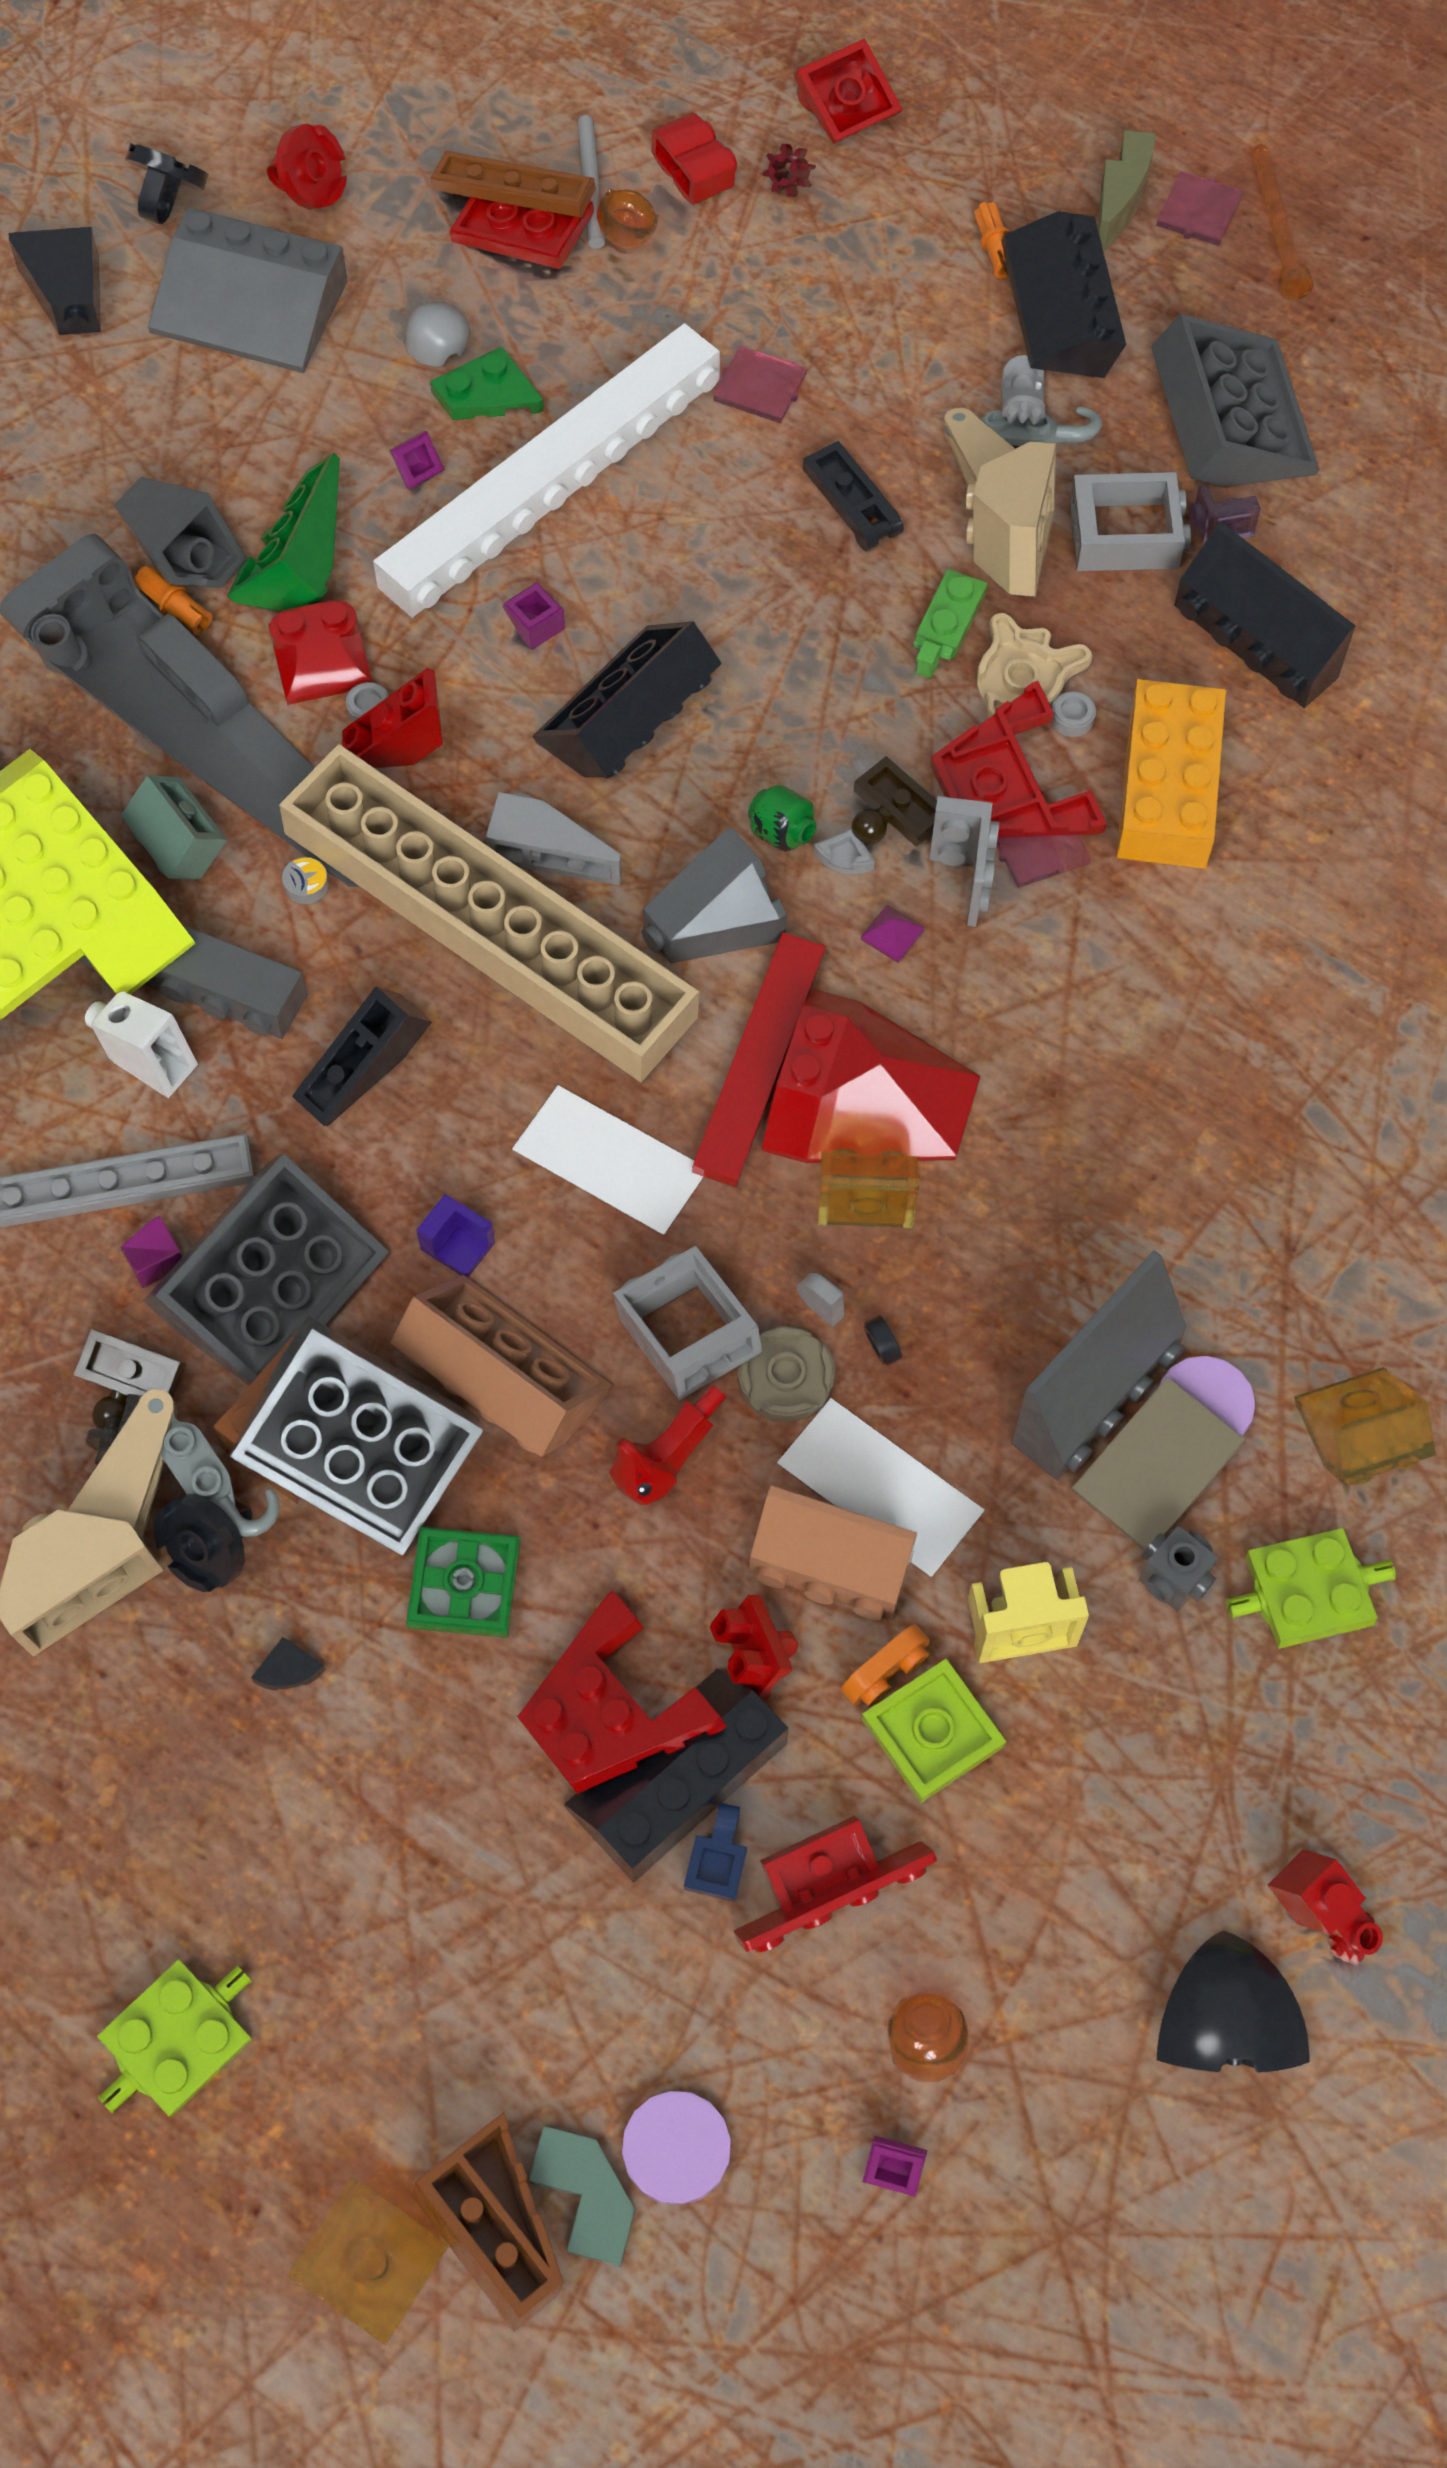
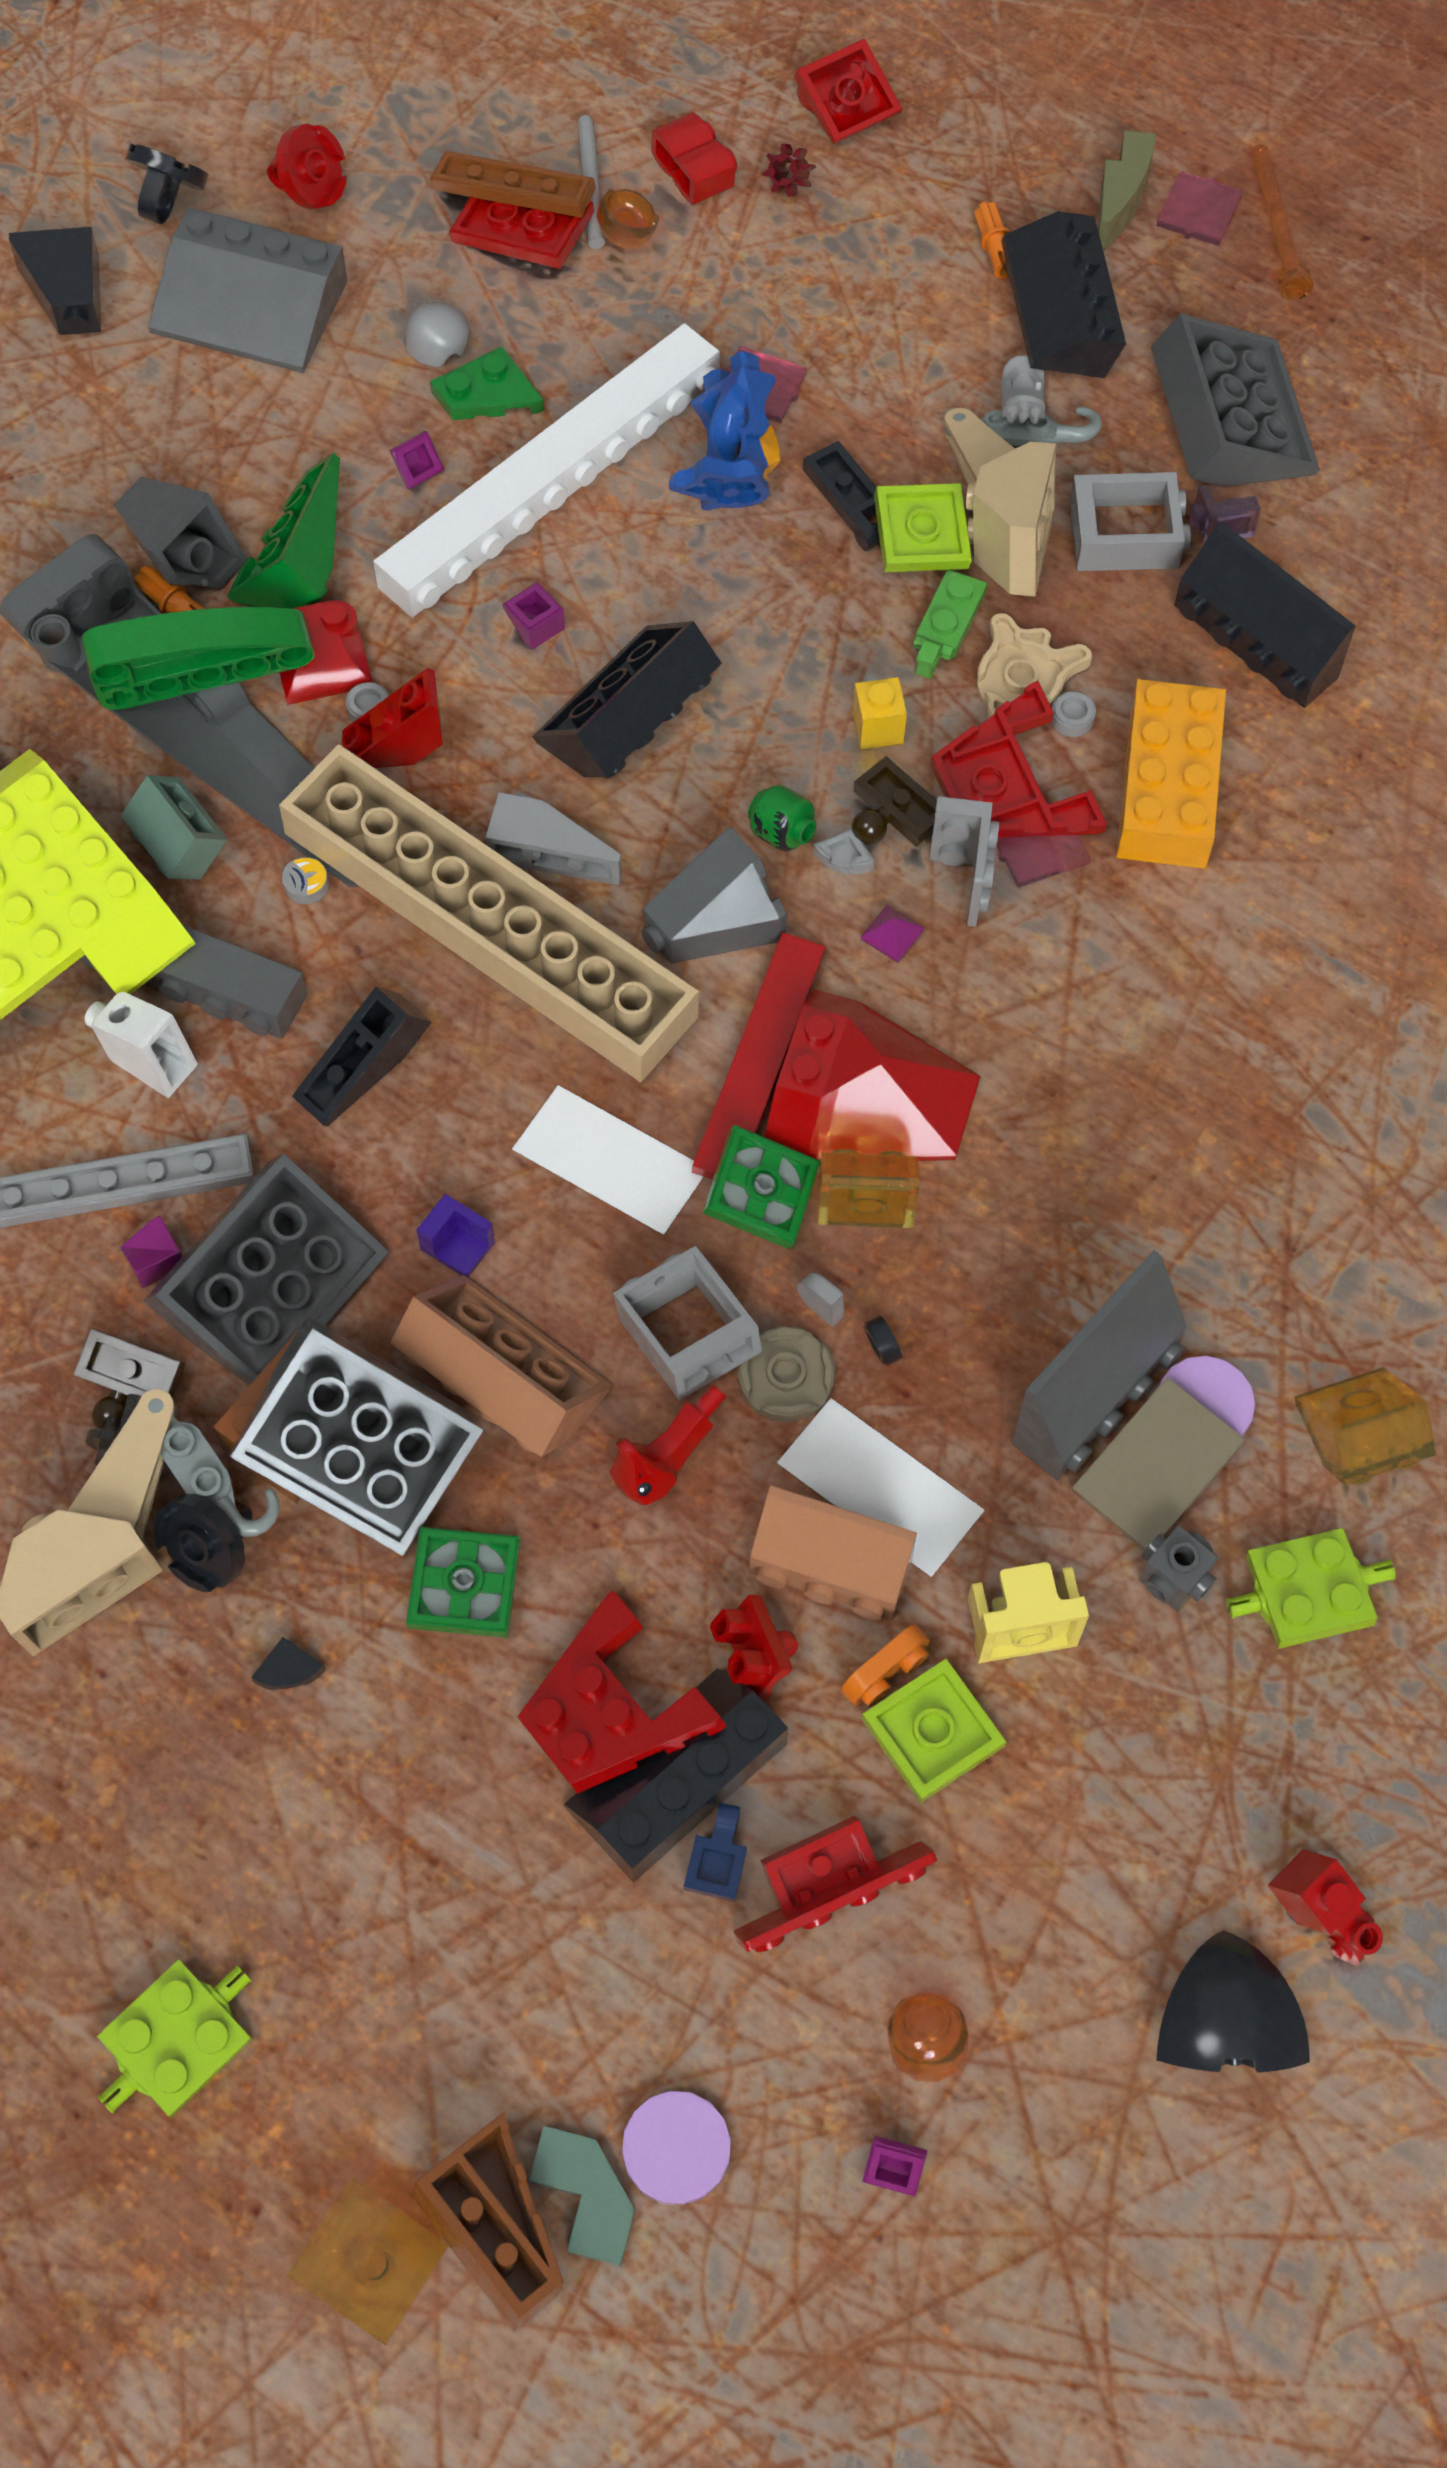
(192, 652): none -> green beam
(733, 417): none -> blue hips
(761, 1187): none -> green piece
(879, 713): none -> yellow brick
(922, 527): none -> lime plate

